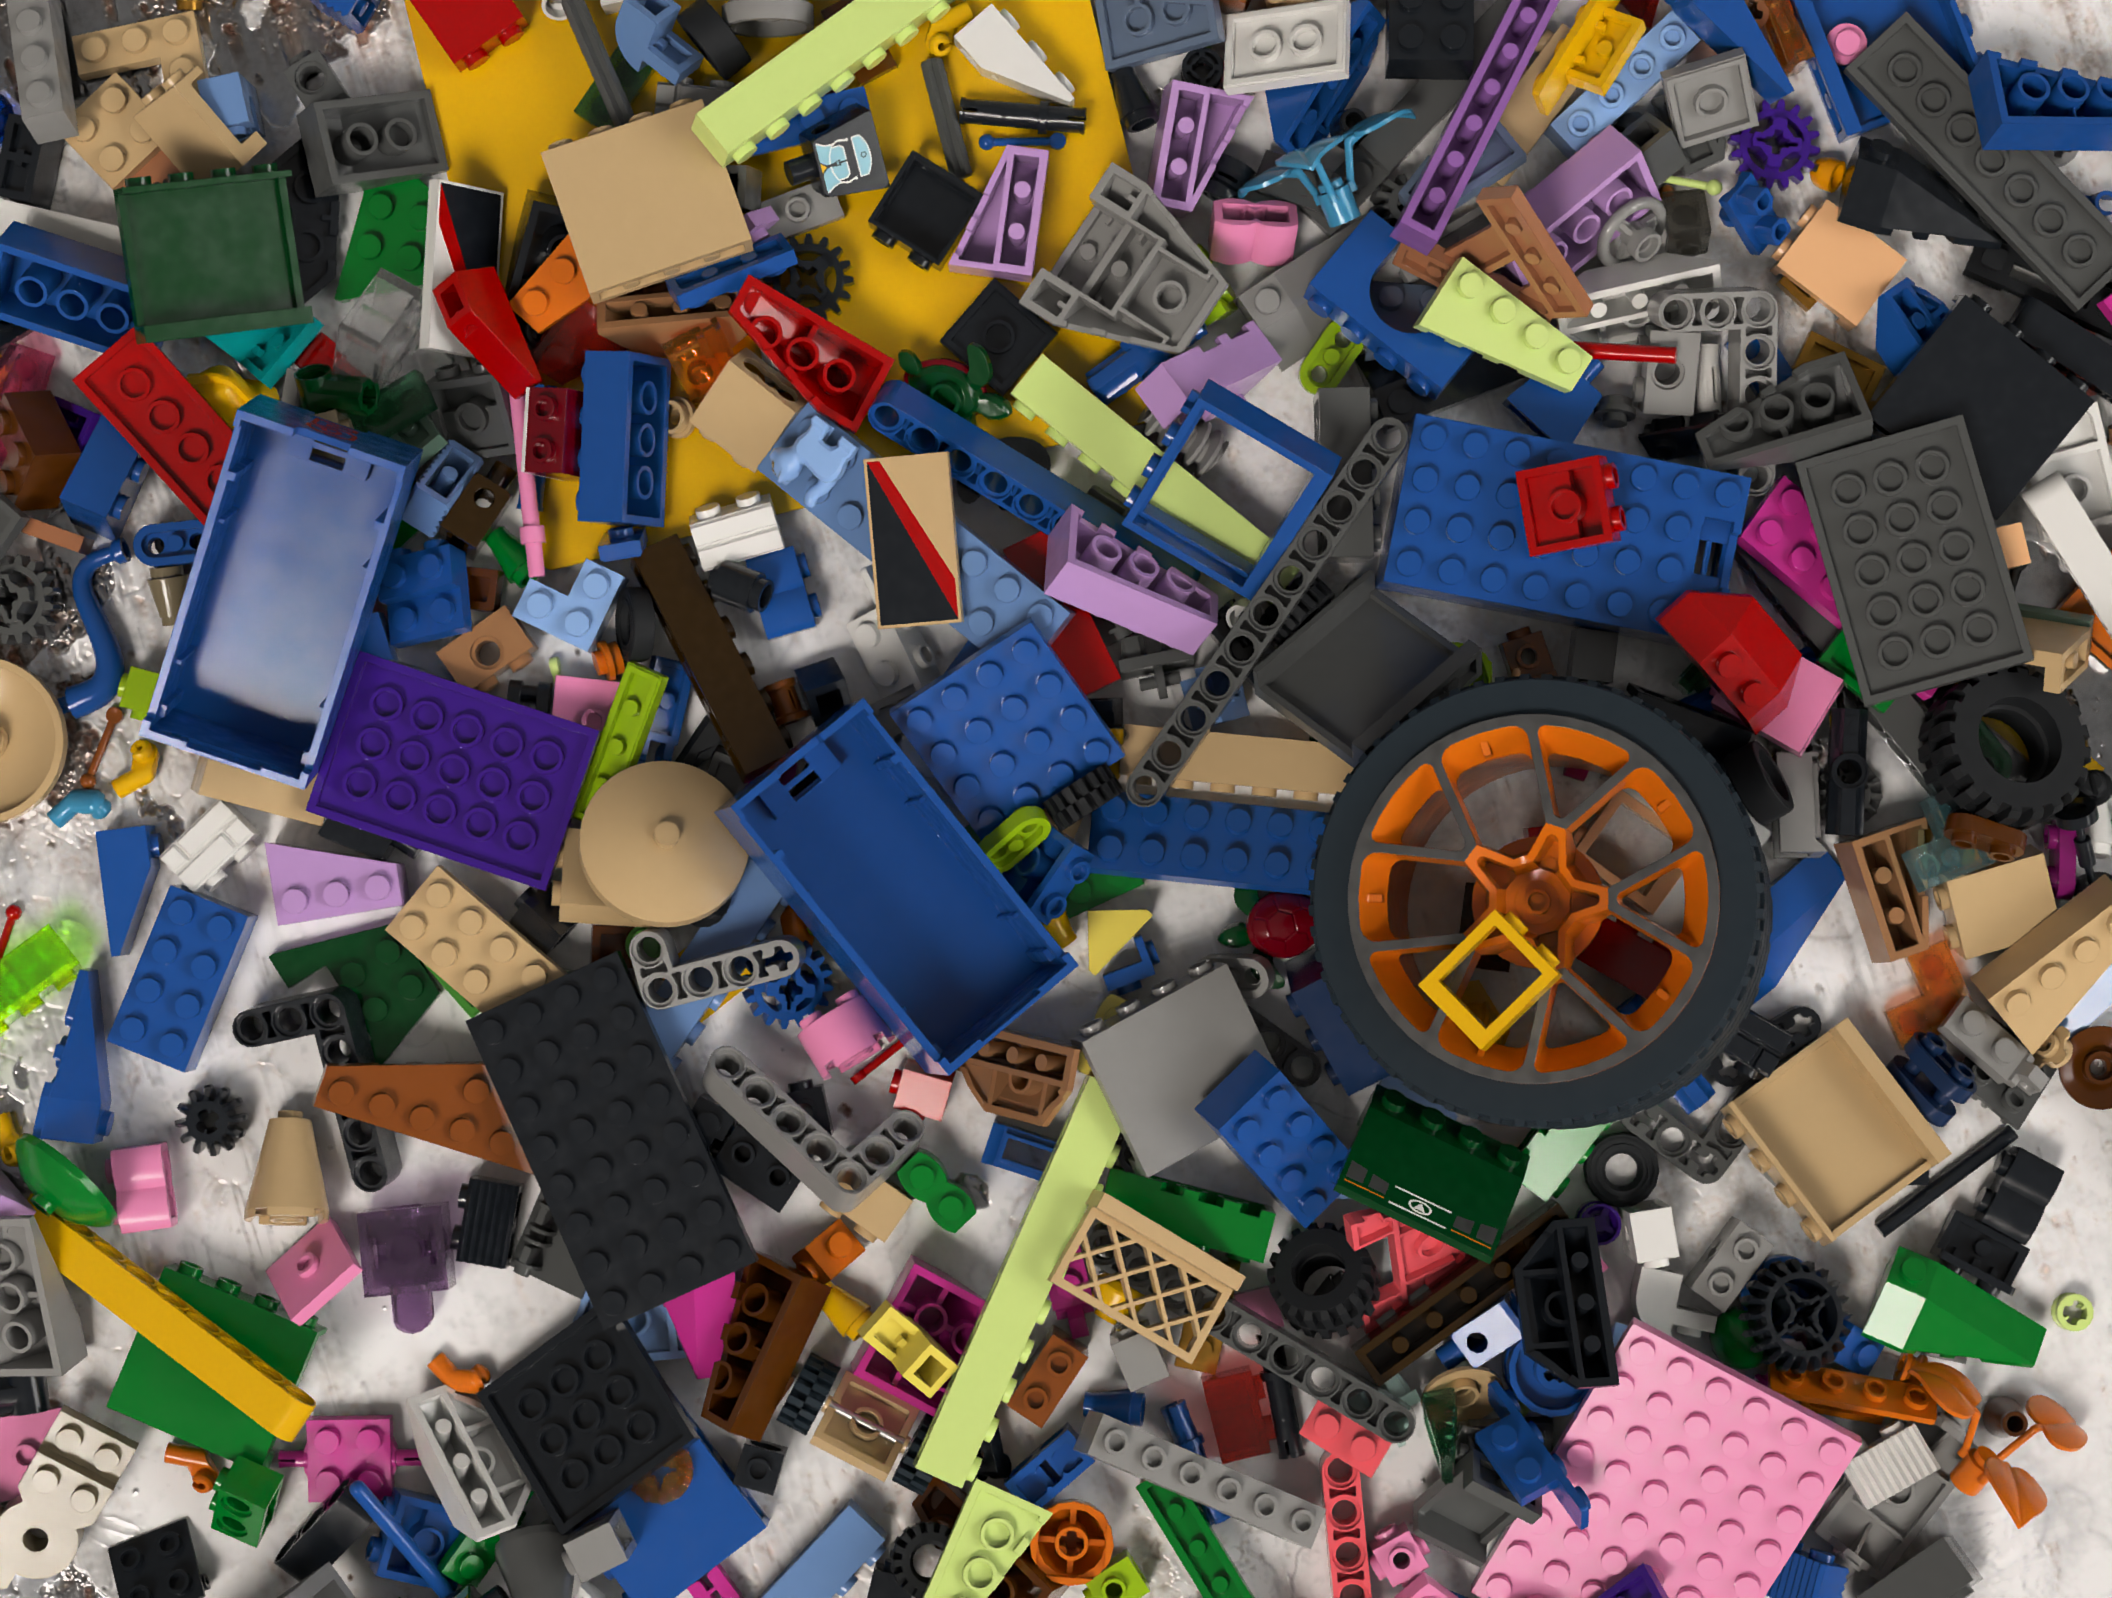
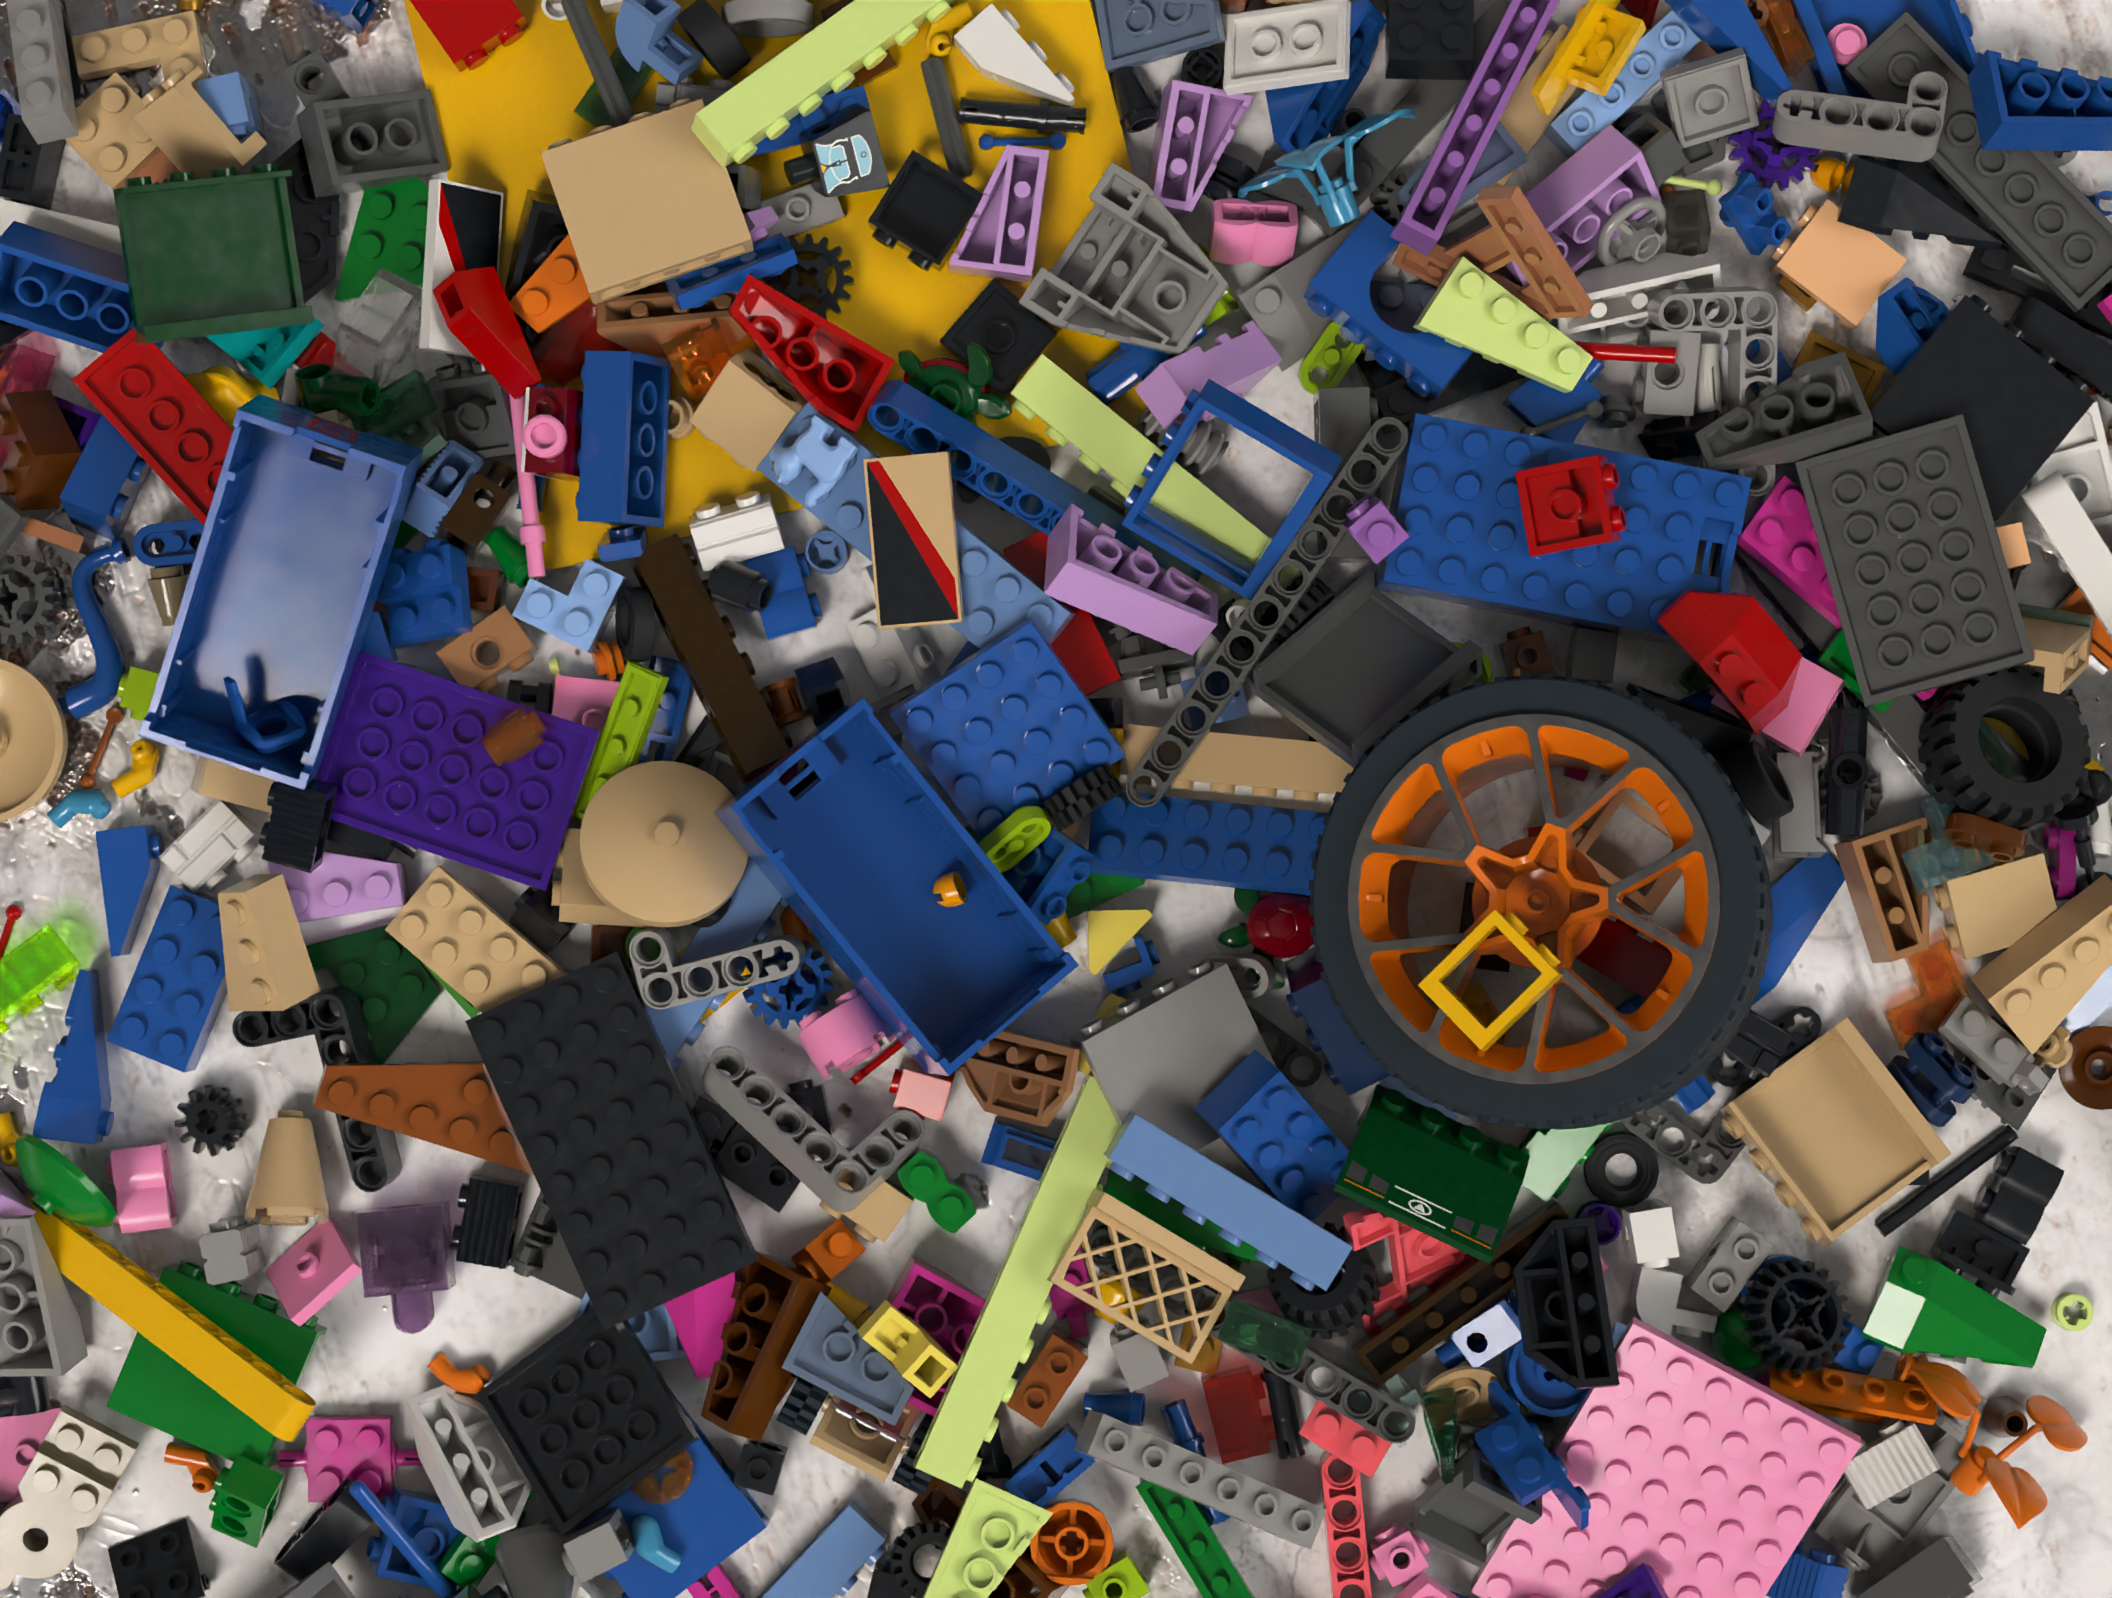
(231, 1250): none -> light grey brick
(263, 946): none -> tan wedge
(278, 711): none -> blue piece
(298, 824): none -> black brick
(514, 736): none -> clear orange brick
(544, 436): none -> bright pink tile
(650, 1544): none -> dark azure arm
(827, 546): none -> medium blue wheel
(843, 1363): none -> sand blue wing
(952, 890): none -> light orange hinge
(1227, 1201): none -> medium blue brick
(1265, 1333): none -> clear green plate
(1374, 528): none -> medium lavender bracket
(1593, 410): none -> dark grey hinge
(1806, 118): none -> light grey beam

